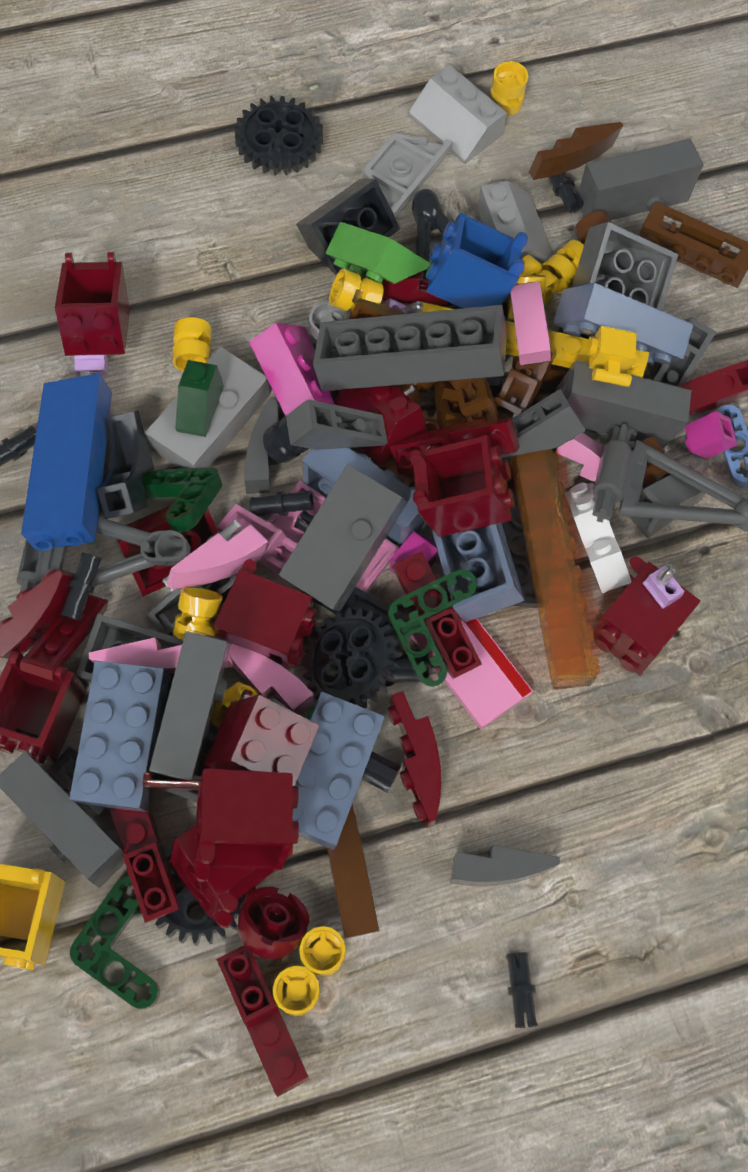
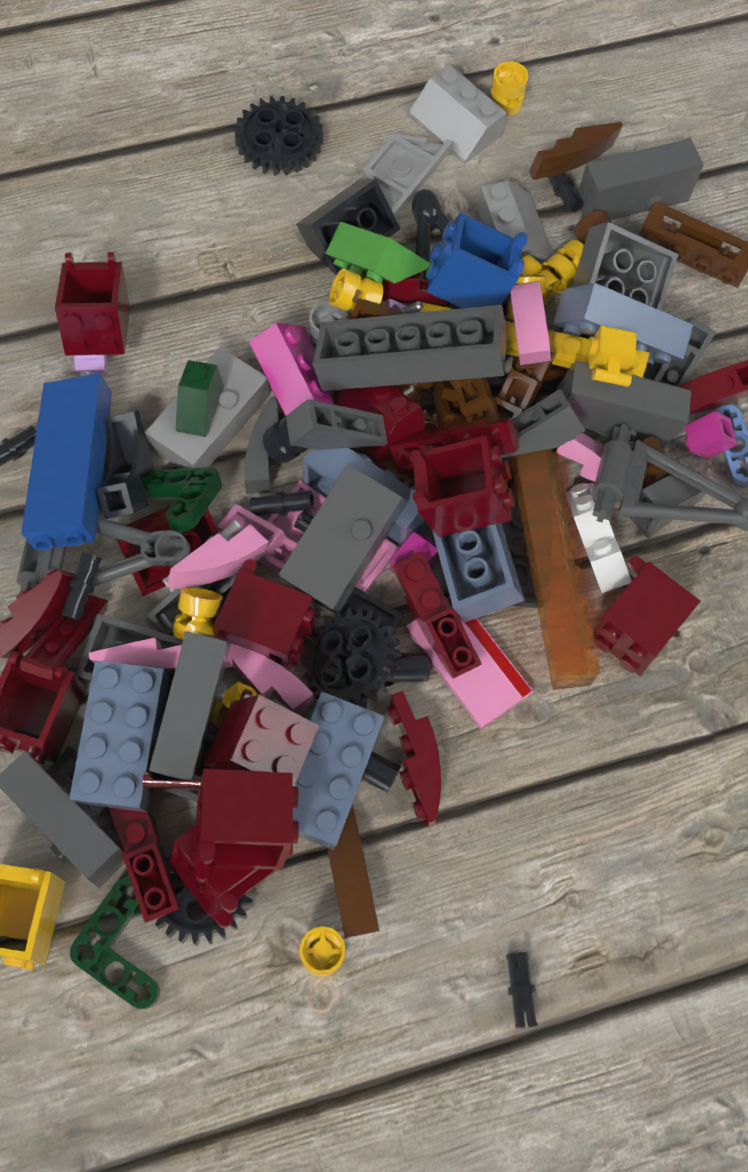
(191, 341): yellow wheel -> none
(263, 1020): dark red slope -> none
(272, 923): dark red cylinder -> none
(296, 990): yellow wheel -> none
(418, 625): dark green beam -> none
(501, 866): dark grey slope -> none
(663, 580): lavender piece -> none

